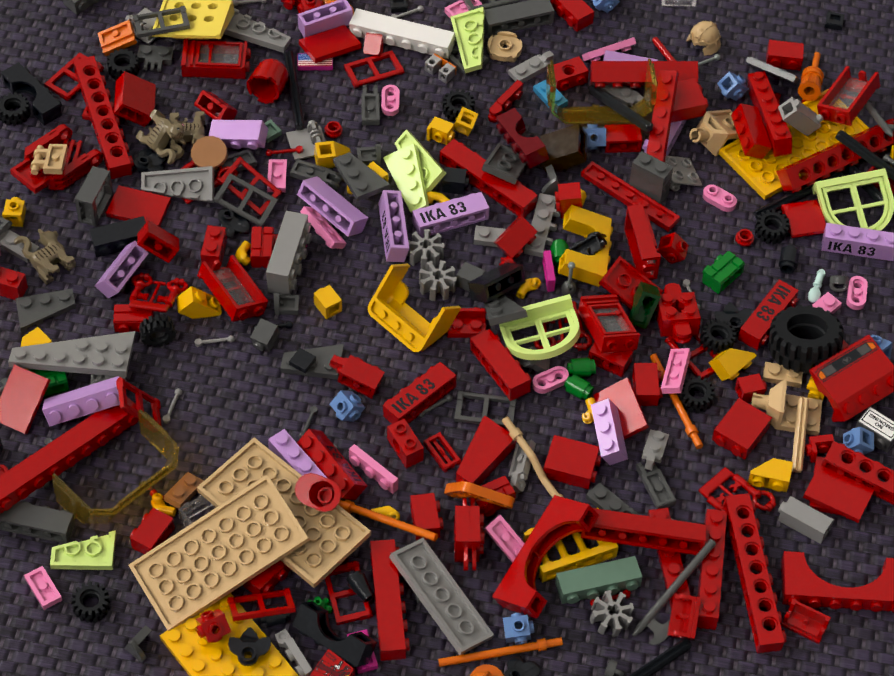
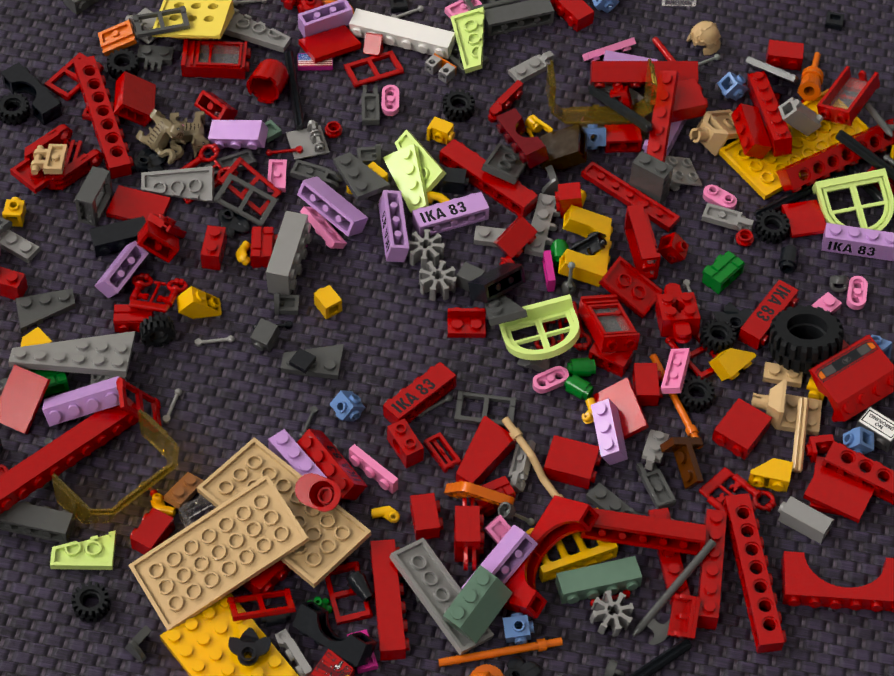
(43, 587): bright pink plate -> none
(46, 258): dark tan animal -> none
(167, 223): none -> red plate
(209, 152): medium nougat tile -> none
(212, 625): red brick -> none
(234, 289): red door -> none
(326, 151): yellow slope -> none
(350, 507): orange bar -> none
(357, 374): red hinge -> none
(400, 319): yellow windscreen -> none
(465, 121): yellow brick -> none
(477, 604): none -> sand green slope
(500, 364): red brick -> none
(508, 54): tan plate -> none
(508, 554): none -> lavender brick
(511, 511): none -> dark grey hinge
(530, 285): yellow arm -> none
(535, 125): none -> yellow plant
(540, 91): dark azure plate -> none
(570, 73): red brick -> none
(624, 92): none -> red bracket
(644, 304): dark green arch -> none
(685, 457): none -> reddish brown bracket
(726, 218): none -> light grey hinge
(748, 385): red brick -> none
(806, 621): red hinge -> none
(814, 293): light aqua piece -> none

